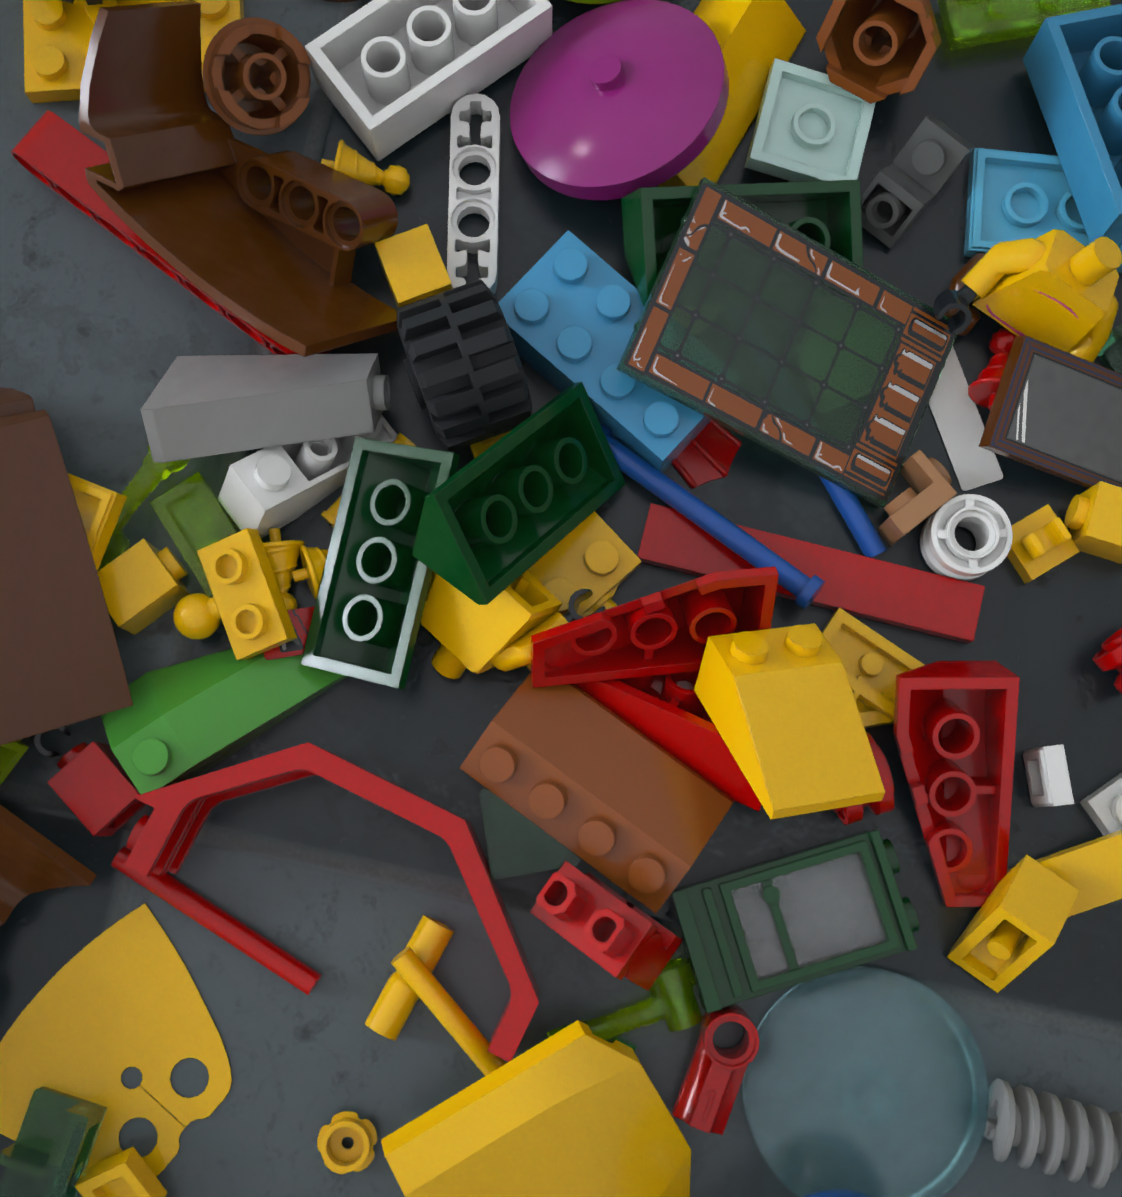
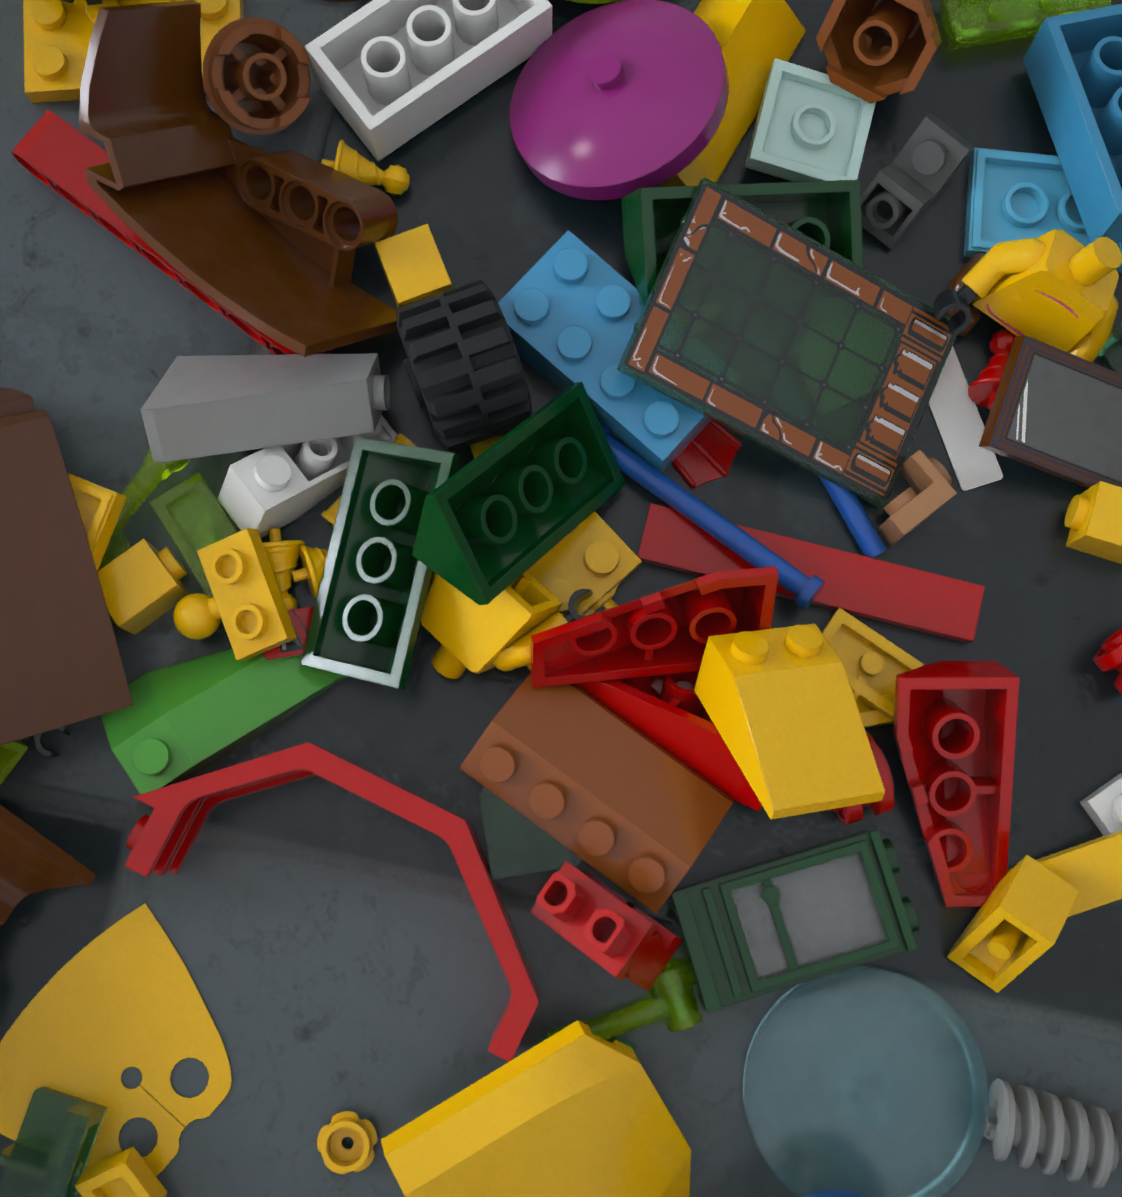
(96, 788): red brick -> none
(223, 925): red bar -> none
(397, 997): yellow piece -> none
(446, 1010): yellow bar -> none
(477, 199): white beam -> none
(715, 1072): red piece -> none
(986, 522): white wheel -> none
(1040, 544): yellow tile -> none
(1048, 776): white tile -> none

